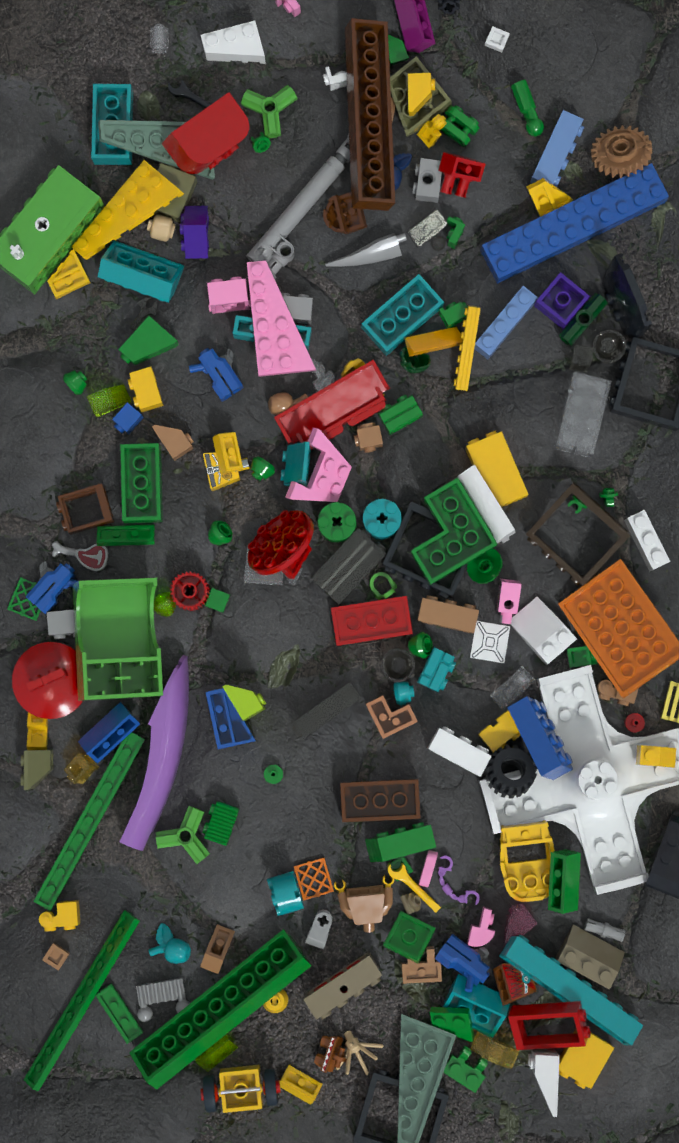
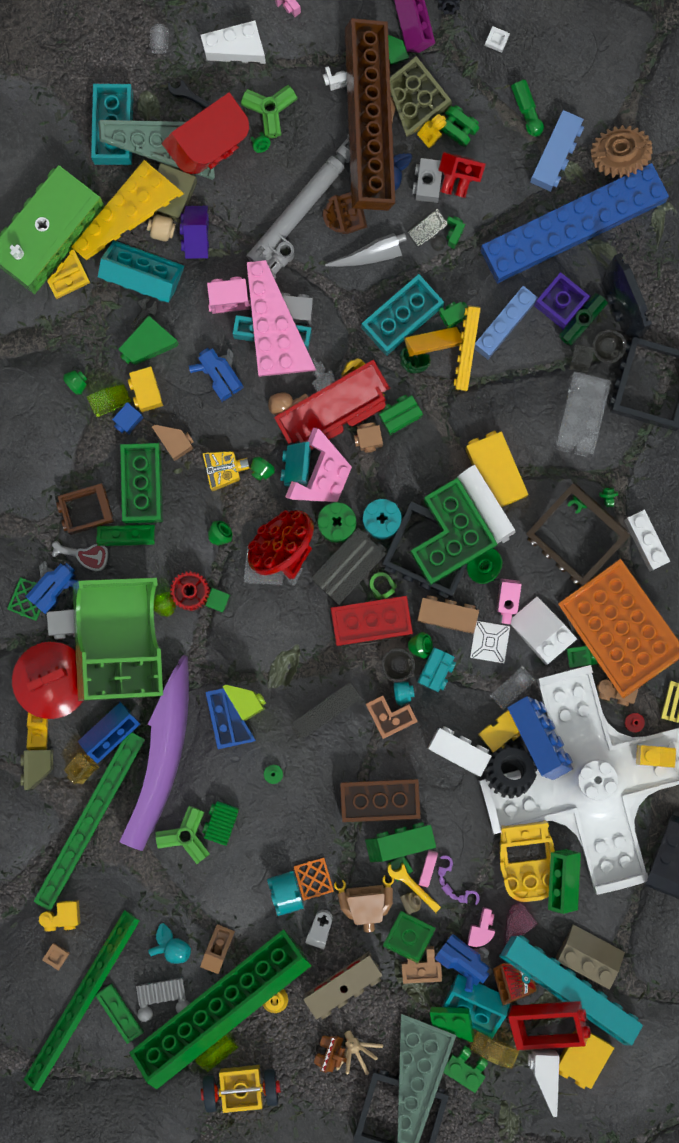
(227, 452): yellow slope -> none
(300, 1084): yellow slope -> none
(419, 91): yellow slope -> none
(547, 196): yellow wing -> none
(604, 930): light grey pin -> none

